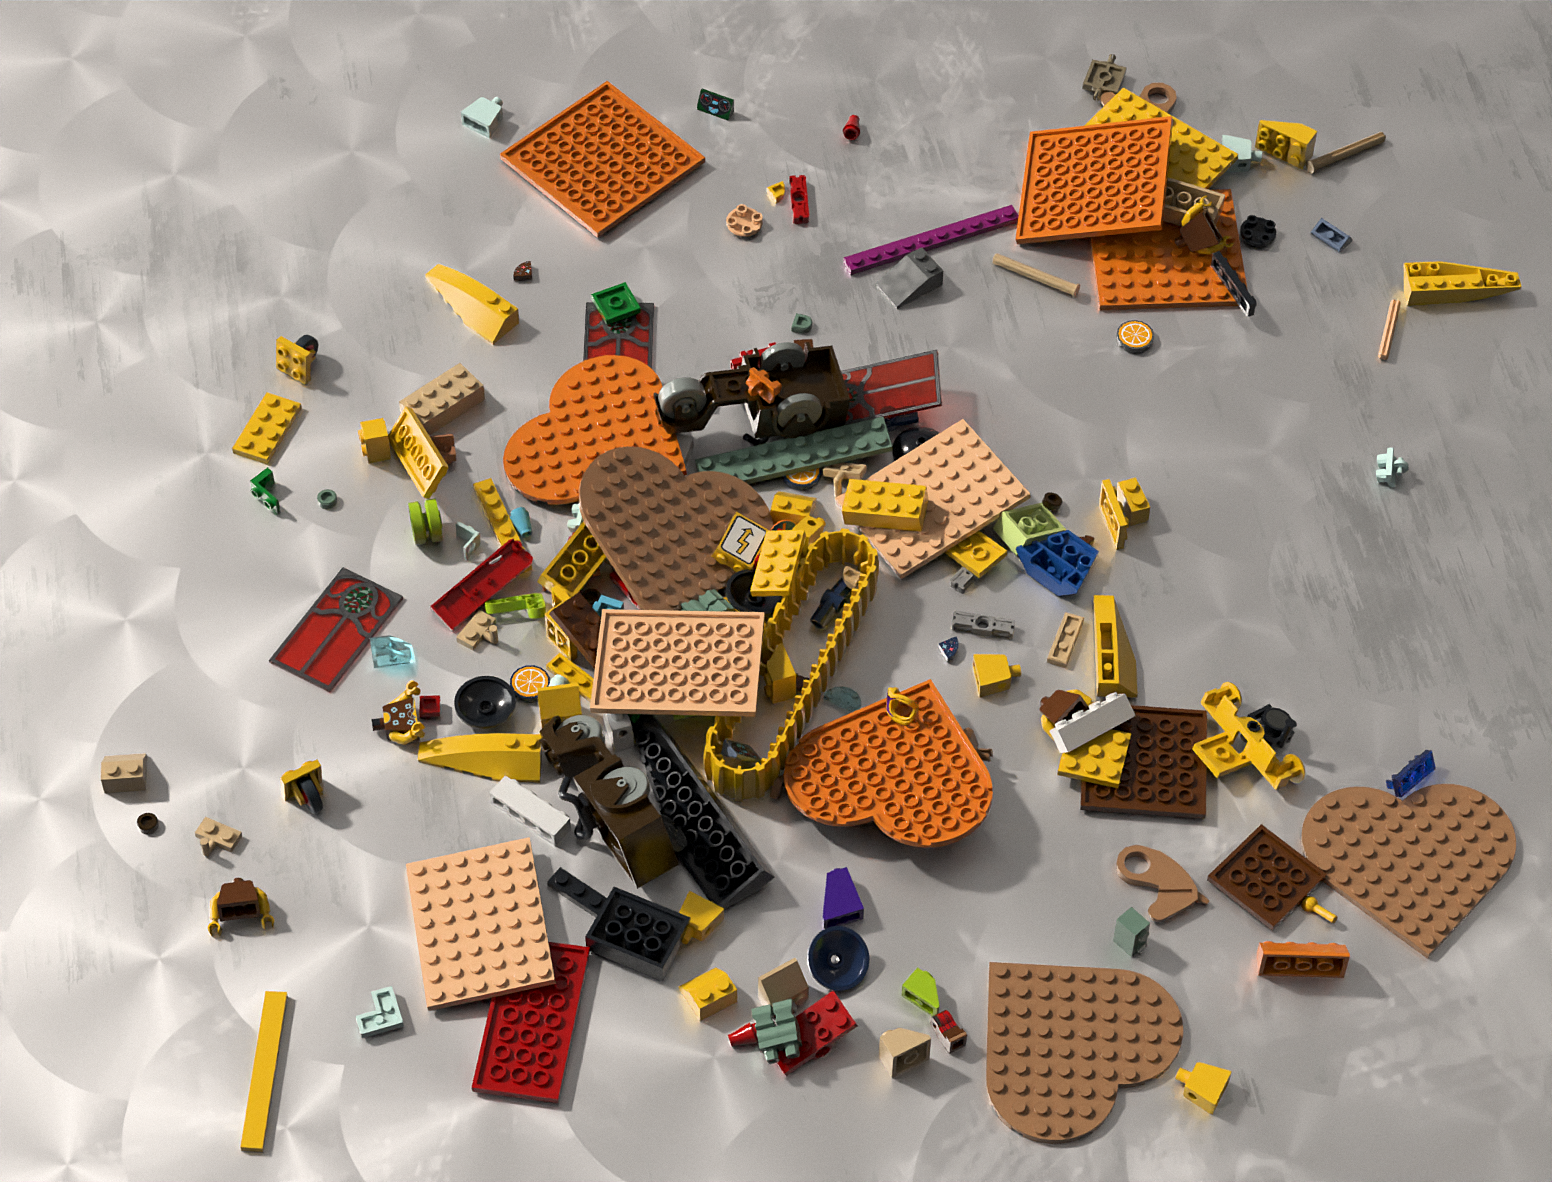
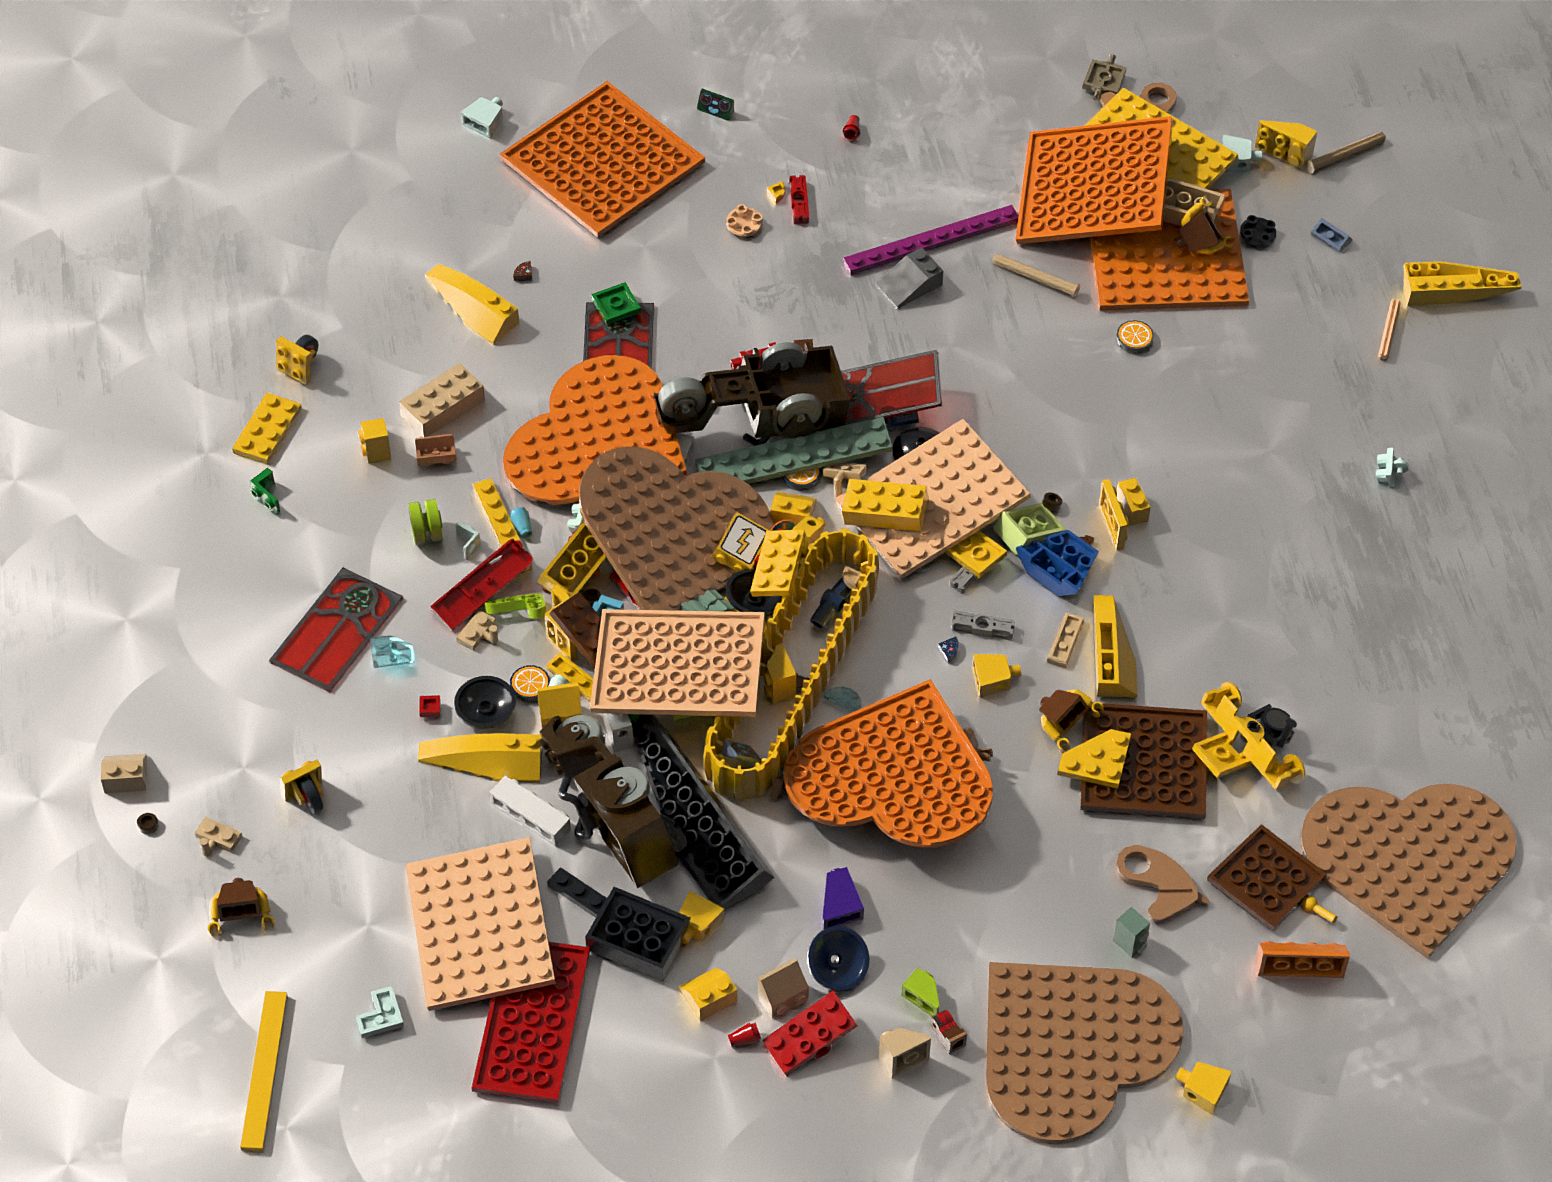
(327, 499): sand green tile -> none
(401, 717): torso -> none
(417, 452): yellow plate -> none
(760, 384): orange hips -> none
(781, 1037): sand green hips -> none
(801, 324): sand green tile -> none
(893, 699): yellow piece -> none
(1092, 723): white brick -> none
(1233, 284): black plate -> none
(1412, 773): clear blue plate -> none

